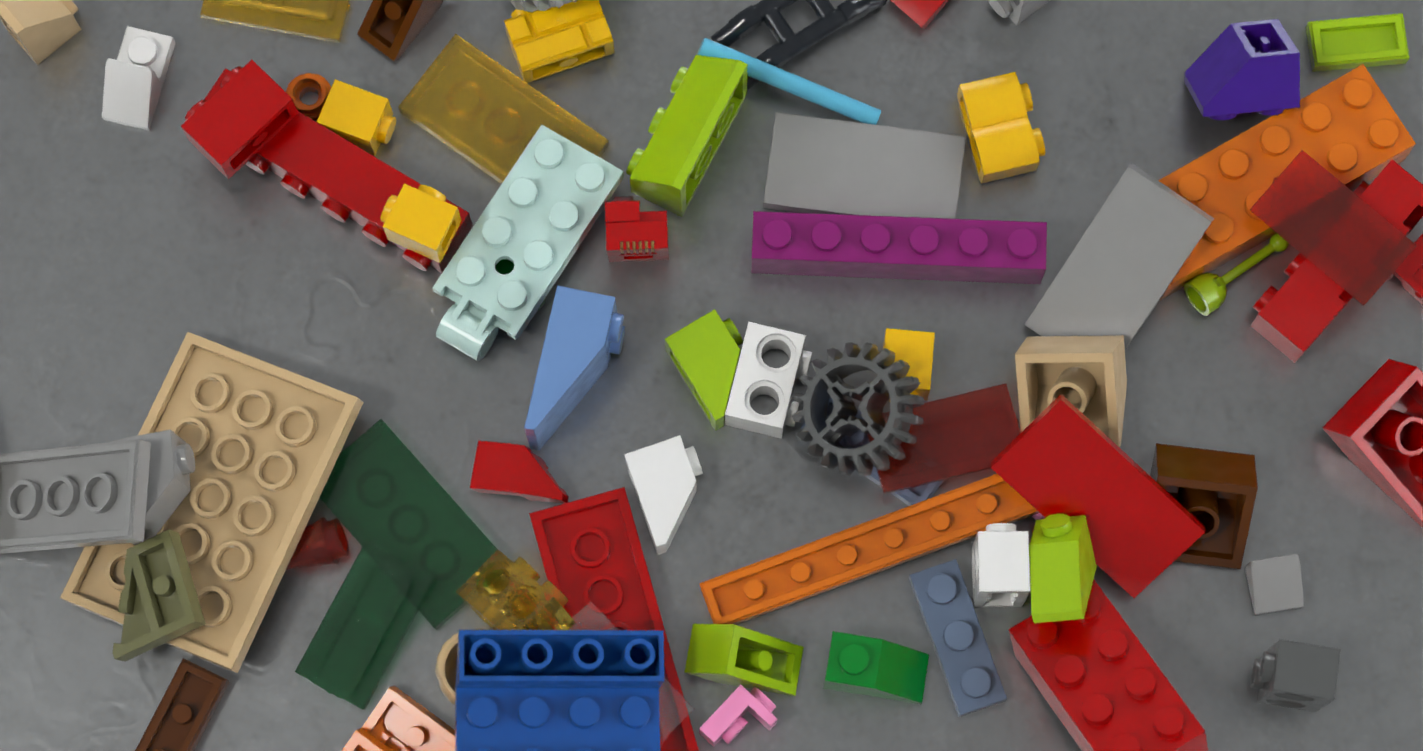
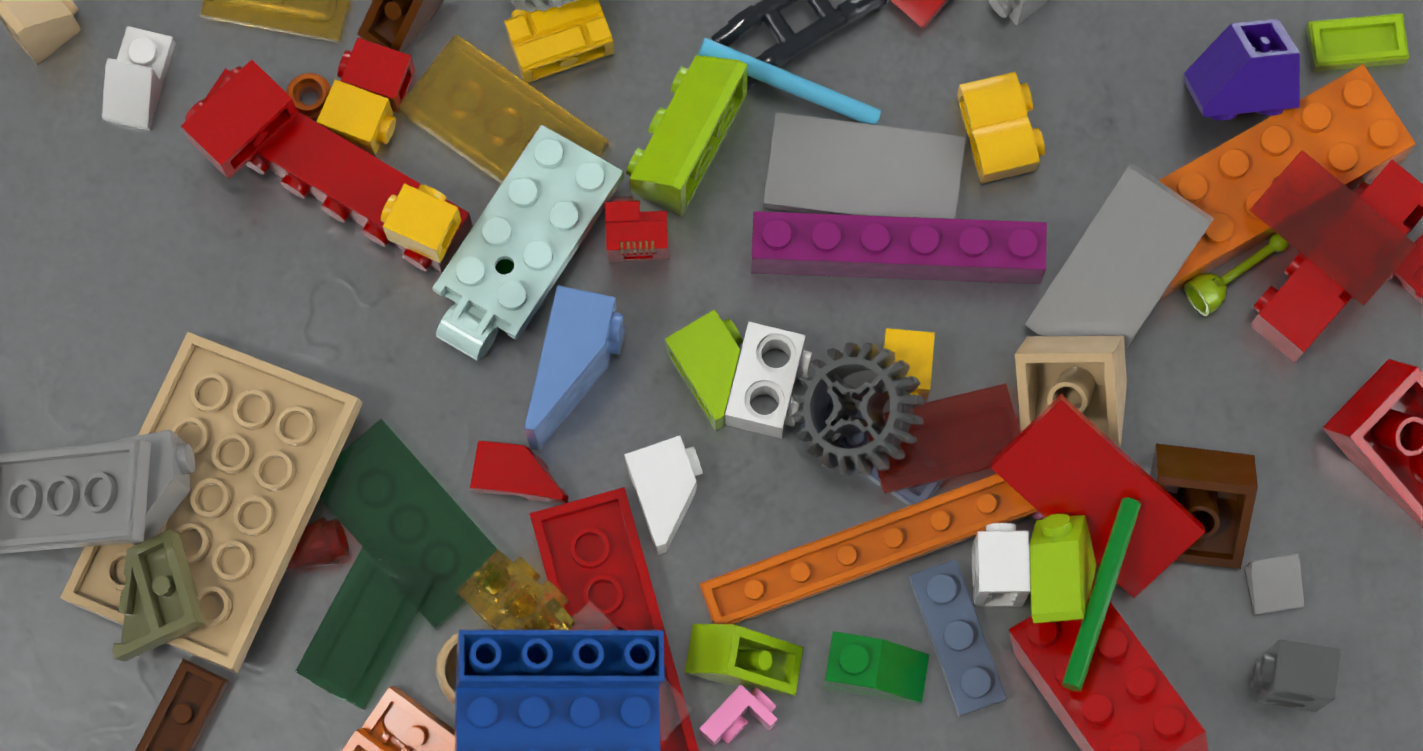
(378, 71): none -> red brick
(1101, 594): none -> green bar

